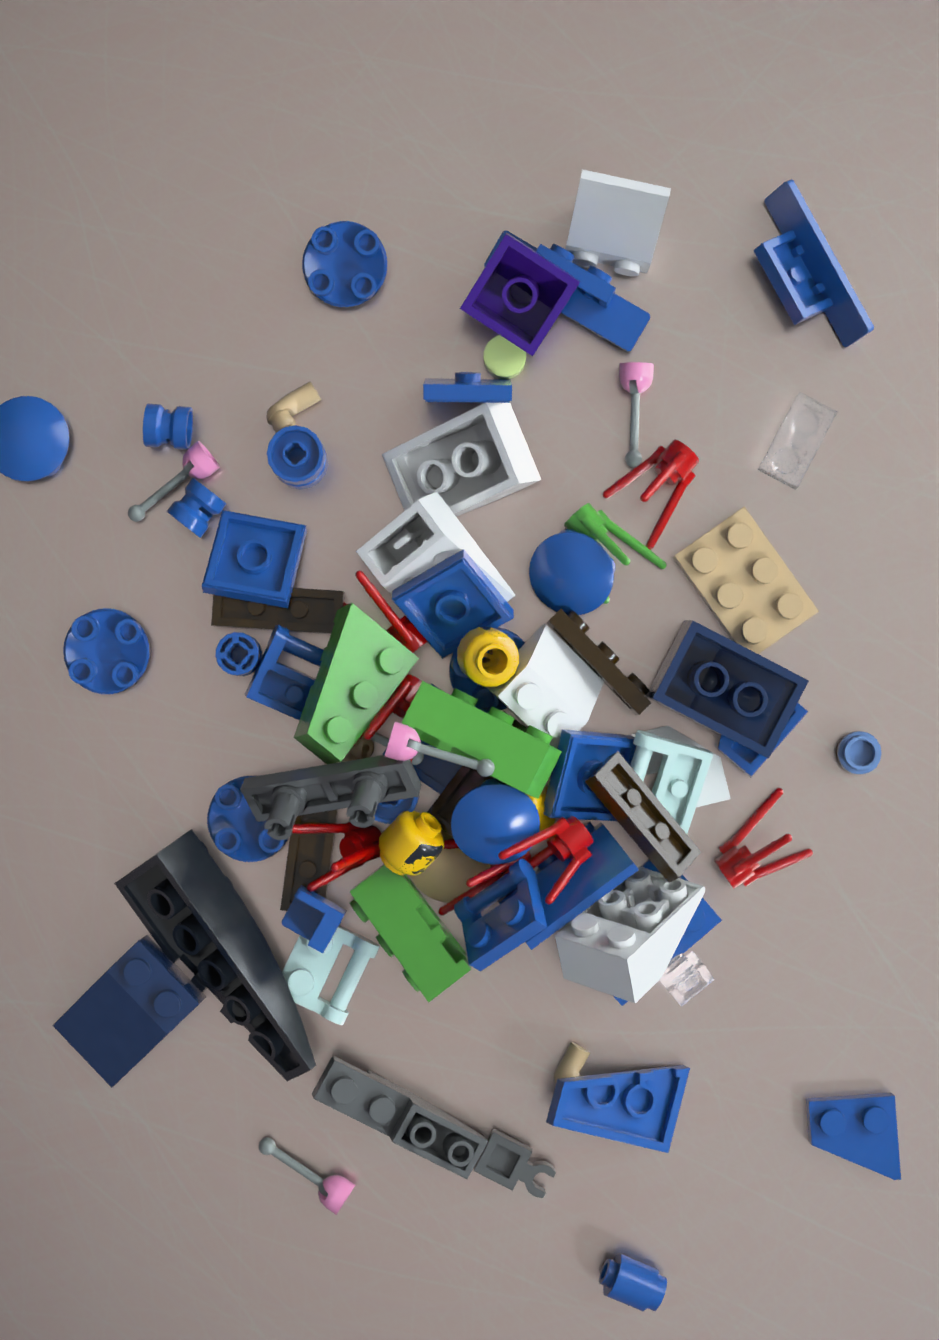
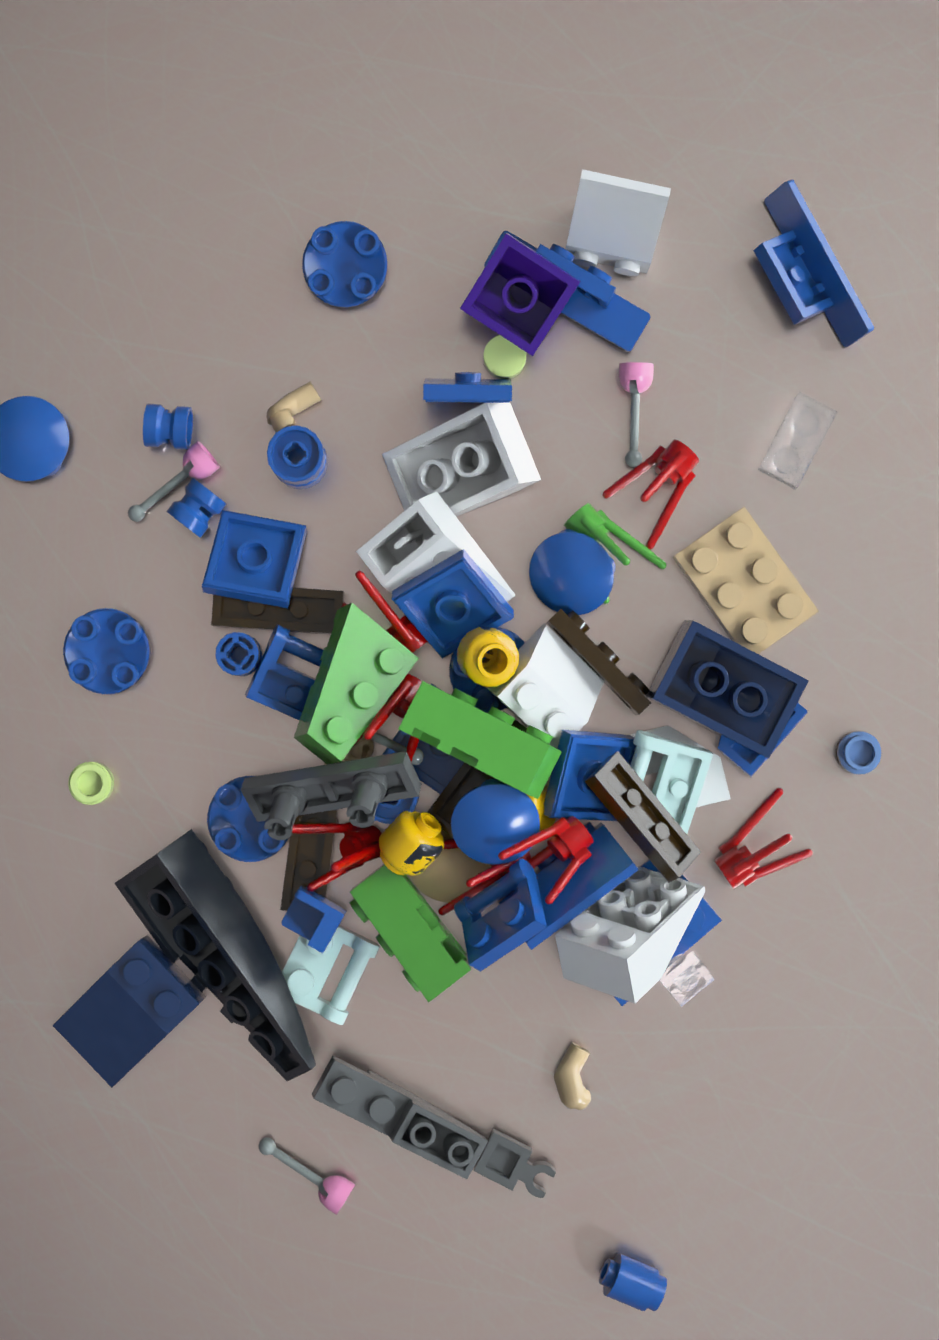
(91, 783): none -> yellowish green tile
(406, 743): hinge -> none
(622, 1106): blue wing -> none
(857, 1130): blue wing -> none

